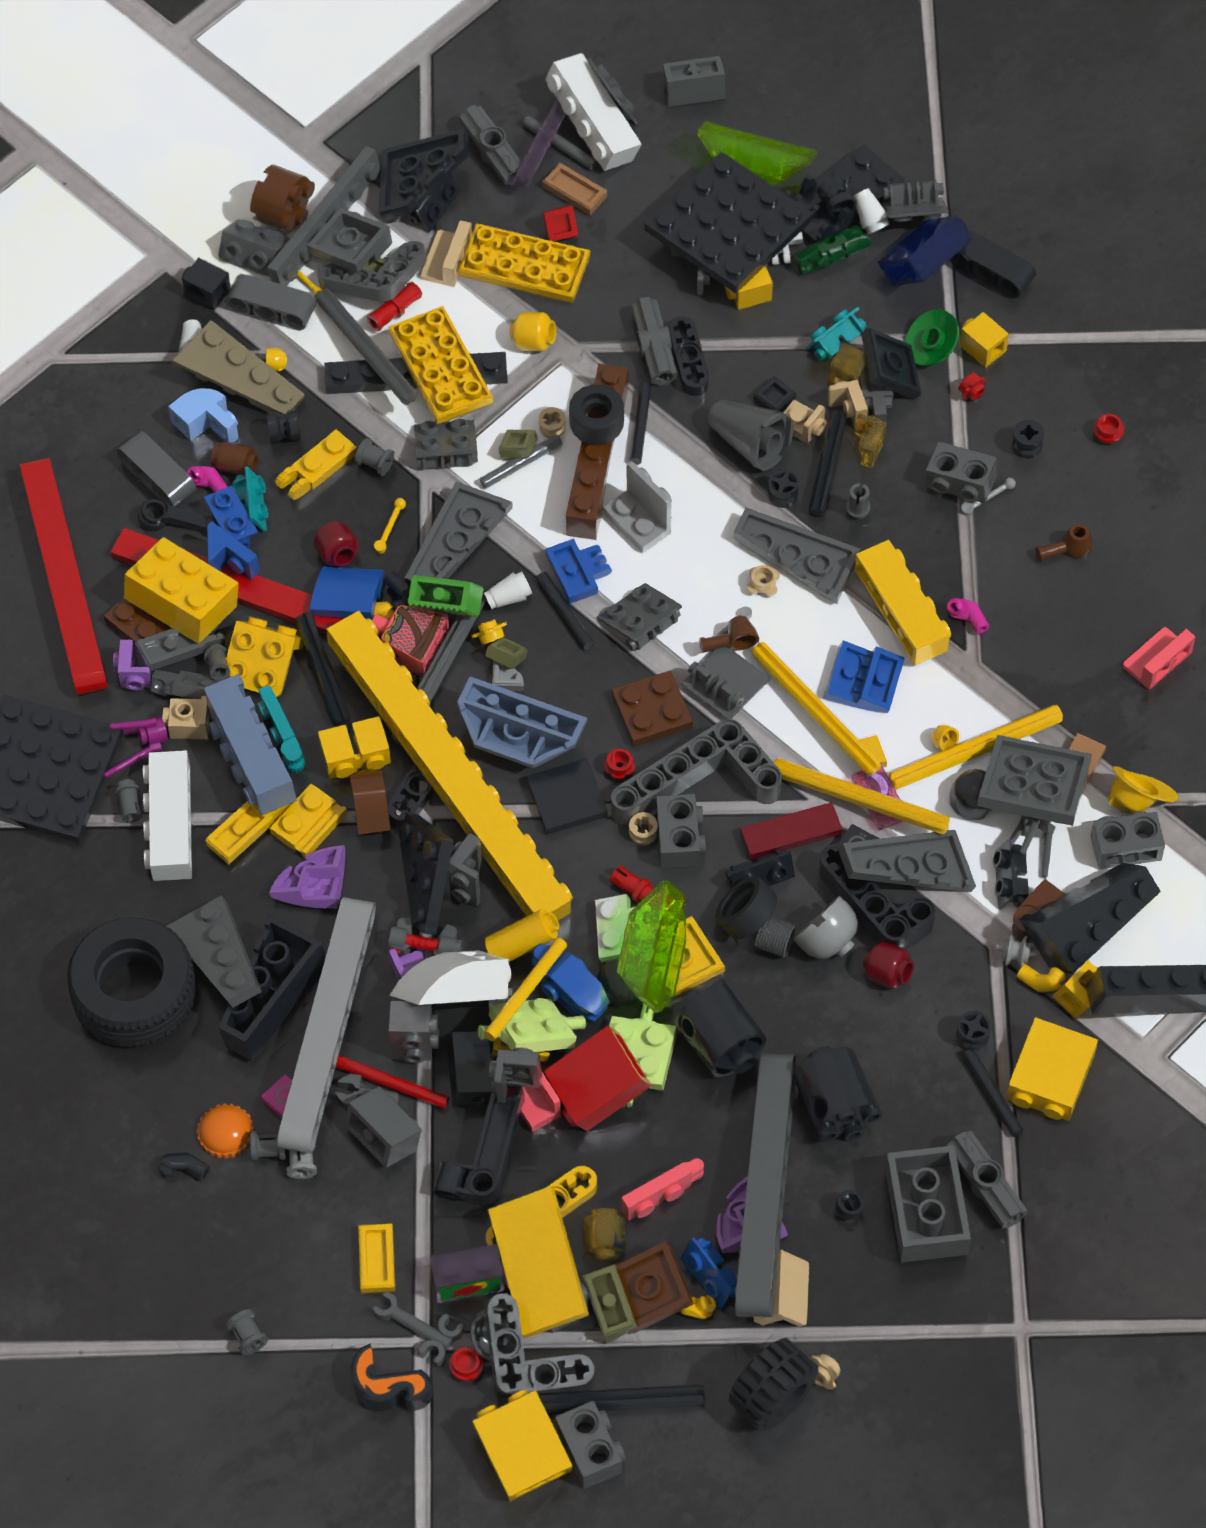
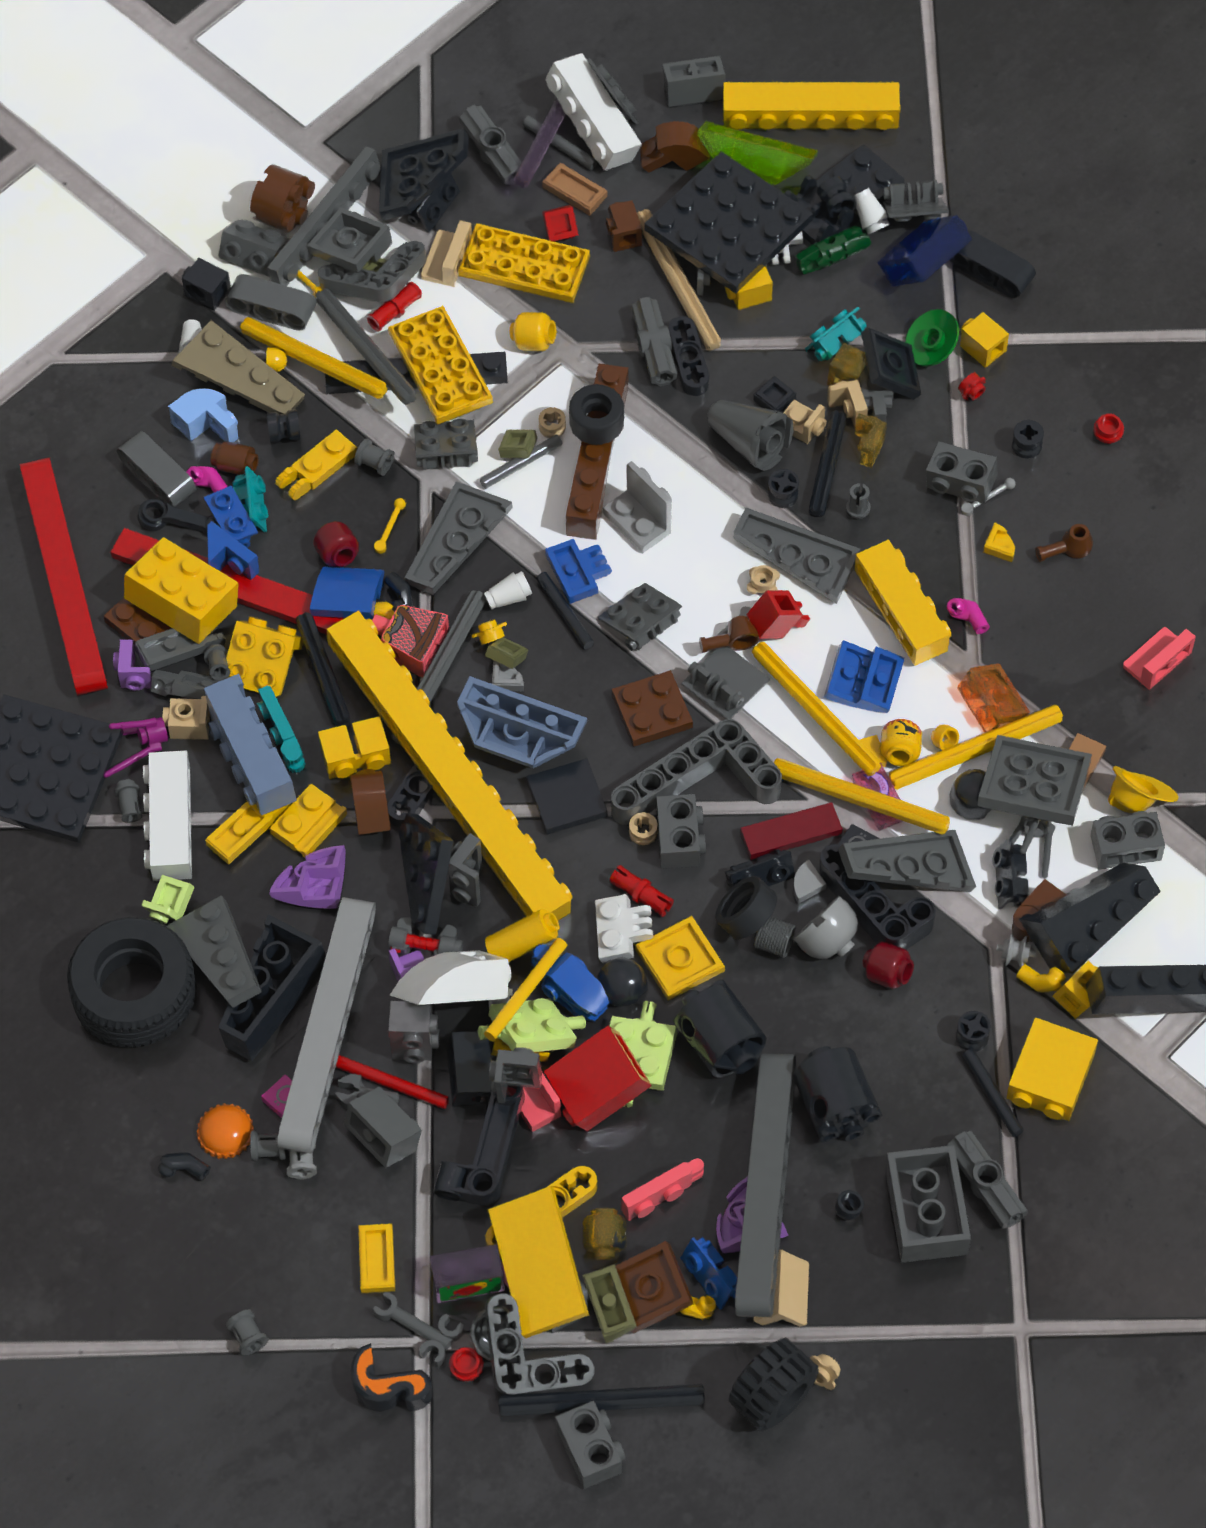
(169, 900): none -> yellowish green bracket
(314, 358): none -> yellow axle
(445, 595): bright green brick -> none
(522, 1444): yellow brick -> none
(619, 756): red plate -> none
(624, 226): none -> reddish brown brick
(640, 423): black bar -> none
(654, 946): clear neon green wedge -> none
(676, 143): none -> reddish brown brick
(681, 287): none -> tan axle
(776, 614): none -> red brick
(807, 882): none -> light grey tile
(811, 105): none -> yellow brick
(901, 742): none -> yellow head
(991, 696): none -> clear orange bracket
(999, 544): none -> yellow tile

